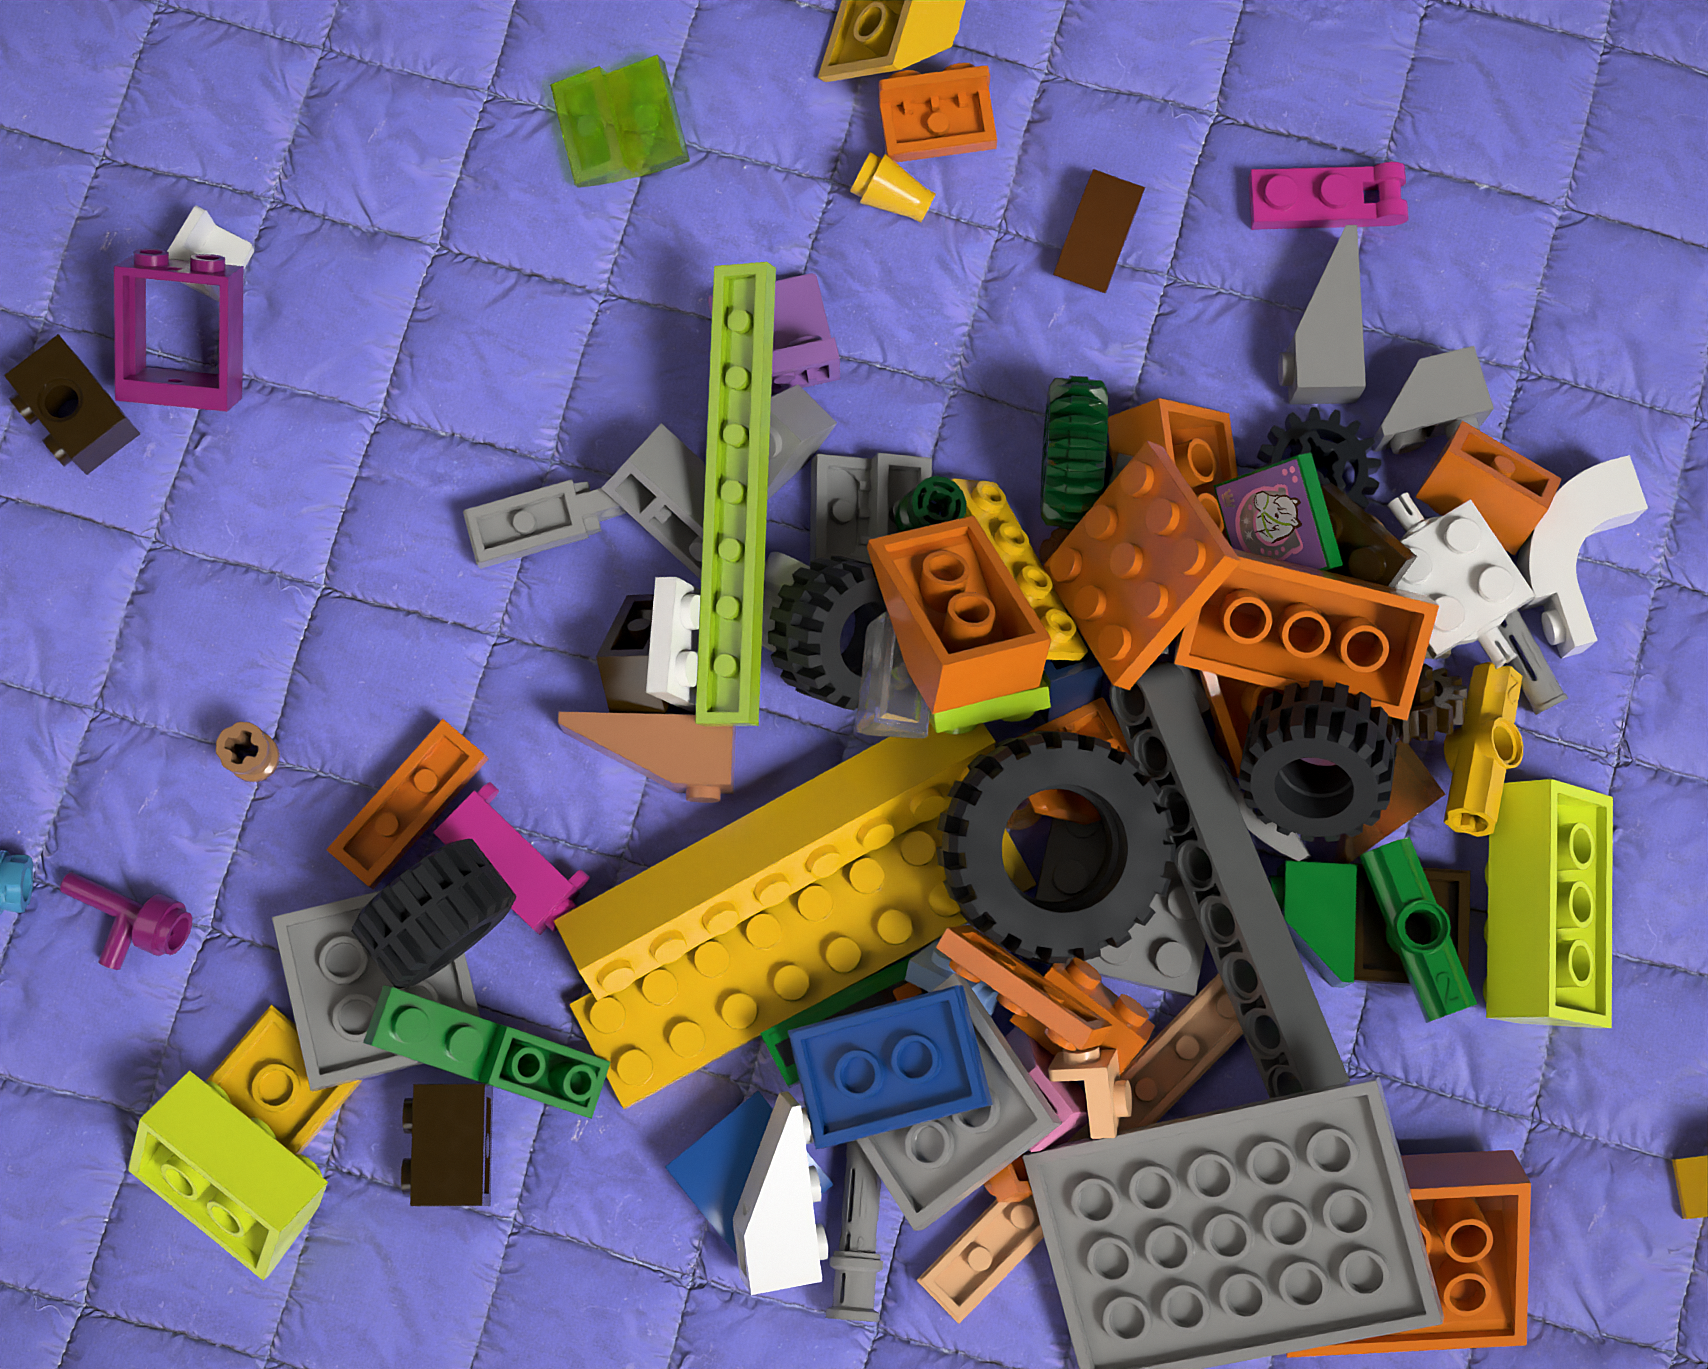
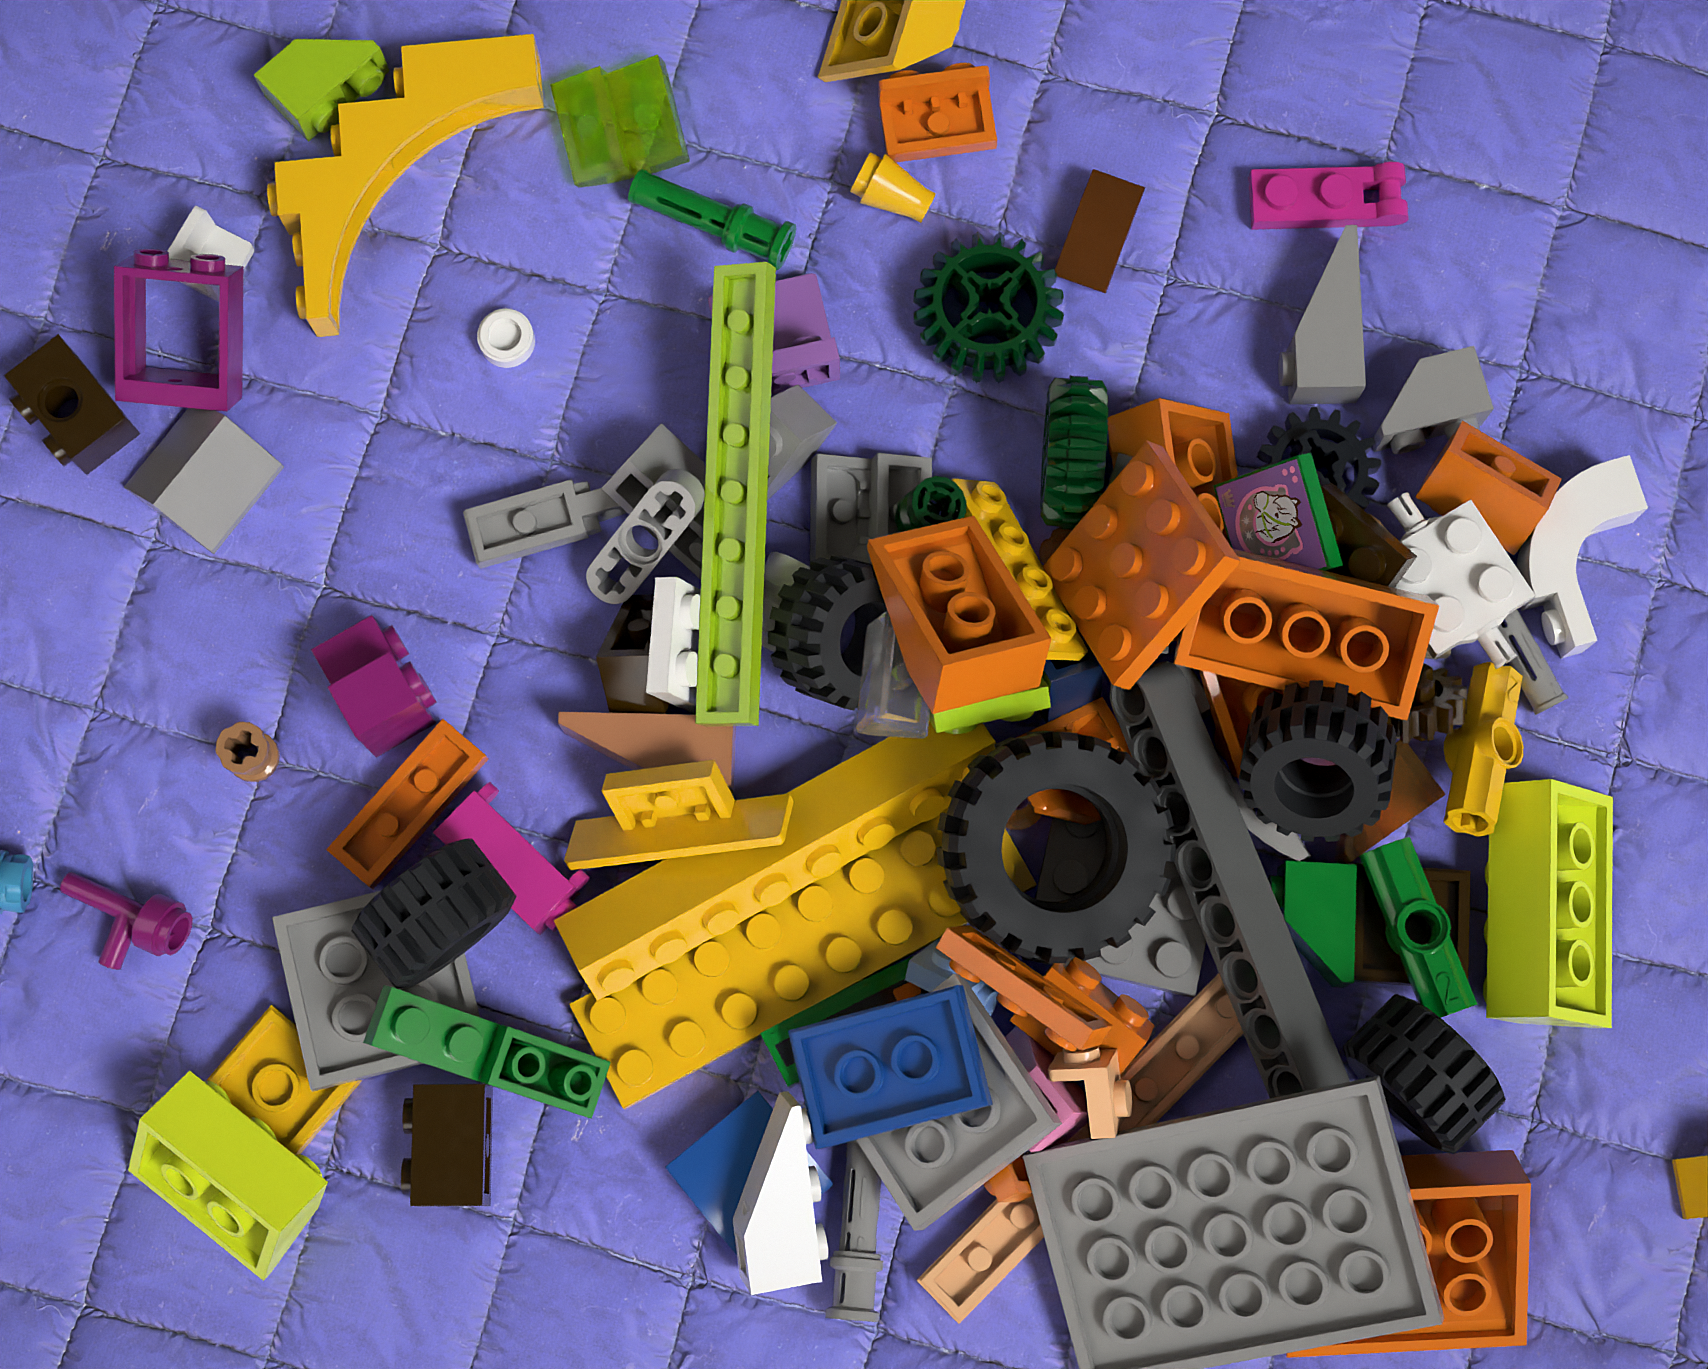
(204, 476): none -> light grey slope
(316, 76): none -> lime slope
(373, 688): none -> magenta brick
(438, 95): none -> yellow arch
(506, 338): none -> white tile
(666, 529): none -> light grey beam
(675, 815): none -> yellow bracket
(735, 226): none -> green pin
(961, 274): none -> dark green gear
(1426, 1073): none -> black tyre

